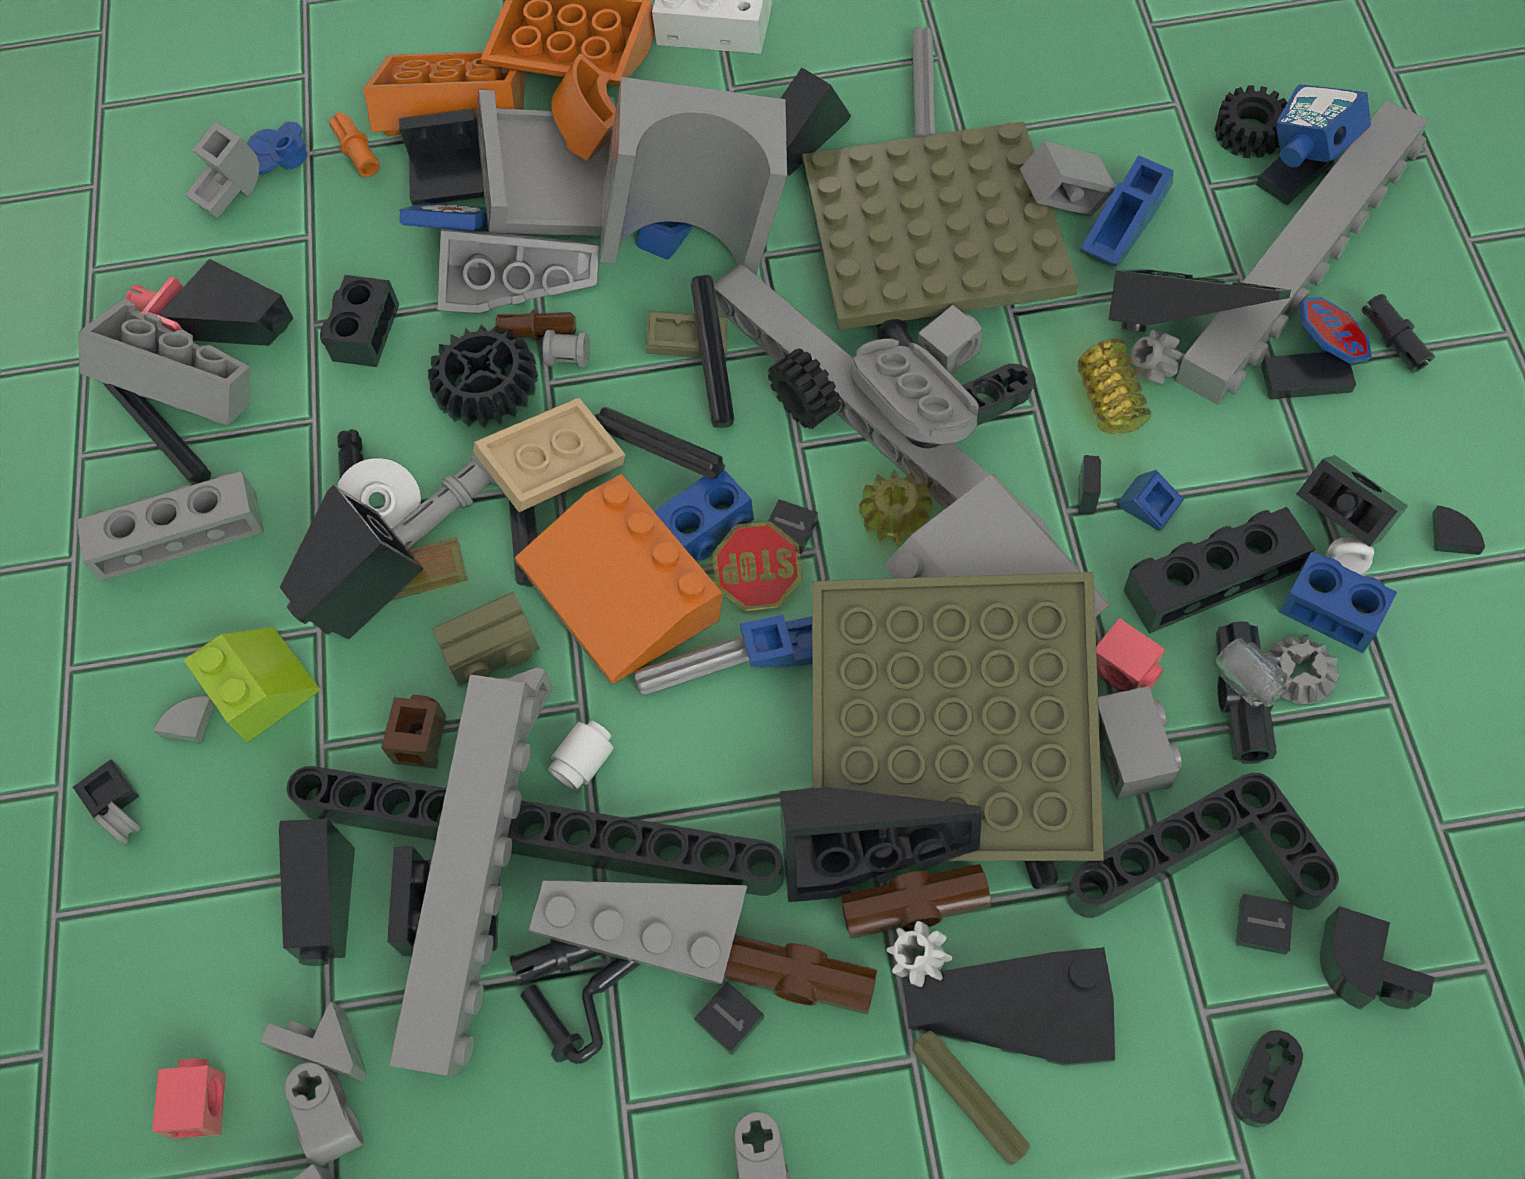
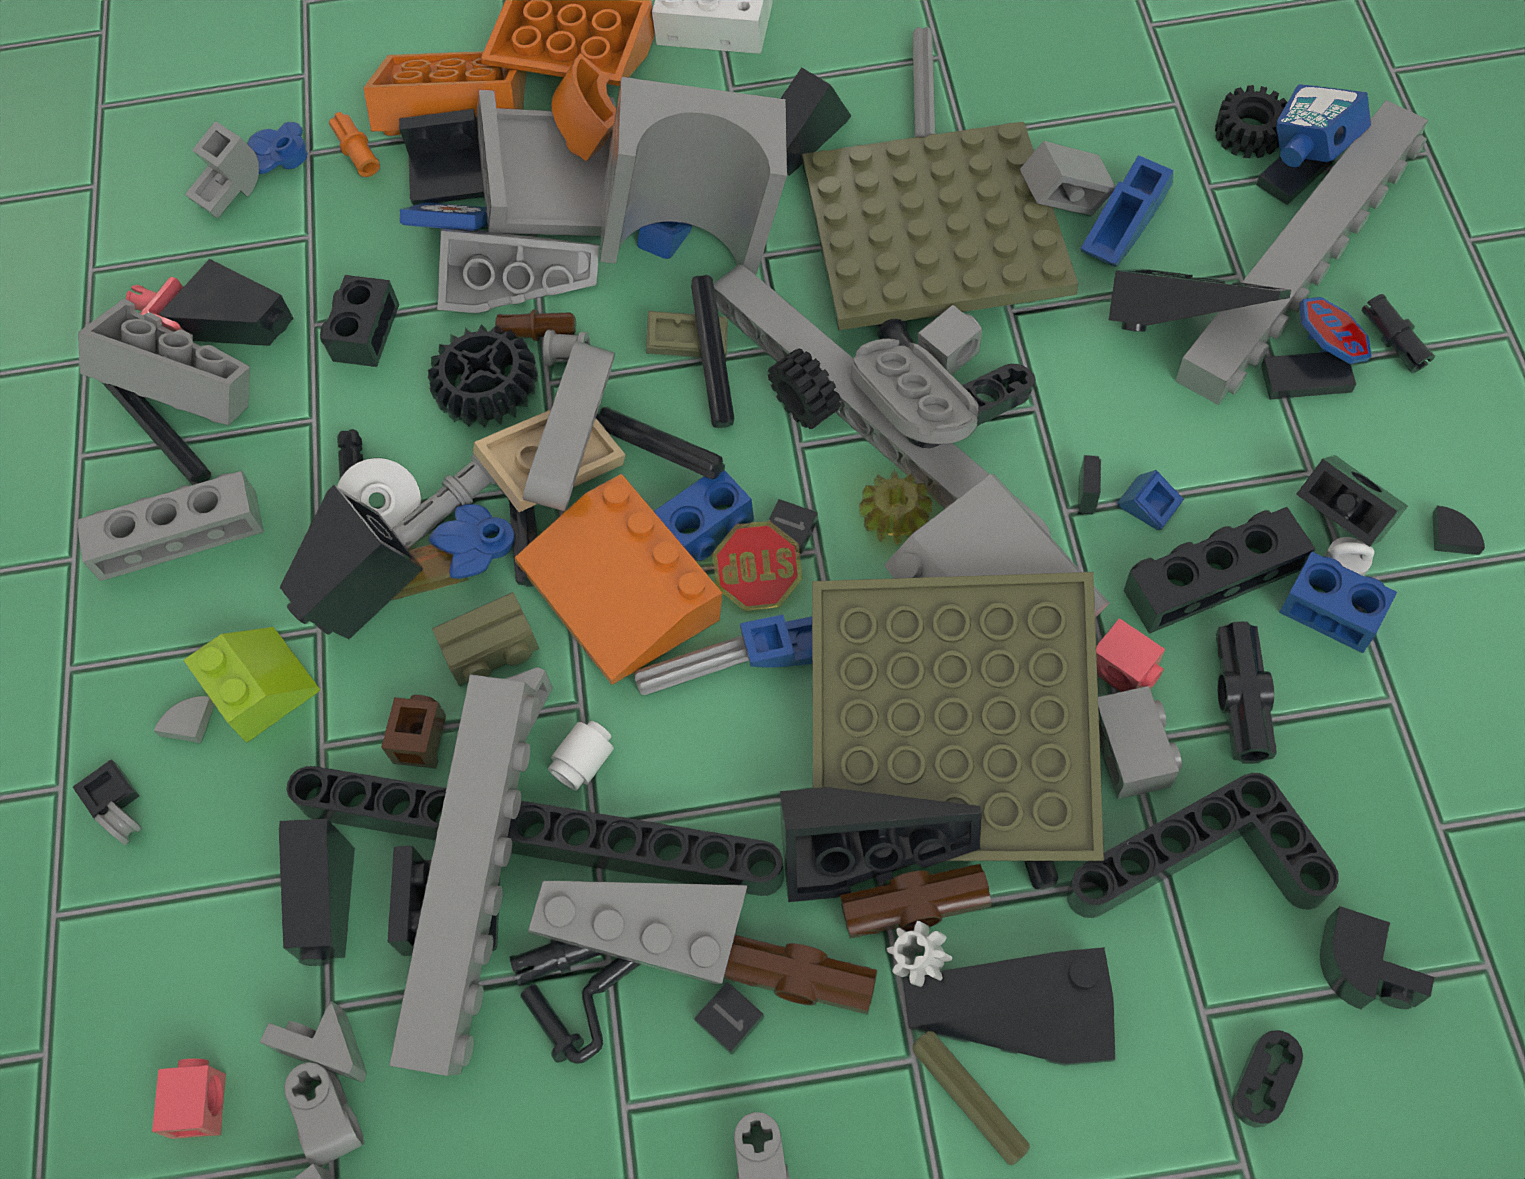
(469, 541): none -> blue plate
(569, 427): none -> light grey beam
(1113, 387): clear yellow piece -> none
(1156, 357): light grey gear -> none
(1251, 673): clear brick -> none
(1264, 924): black tile -> none
(1305, 688): light grey gear -> none

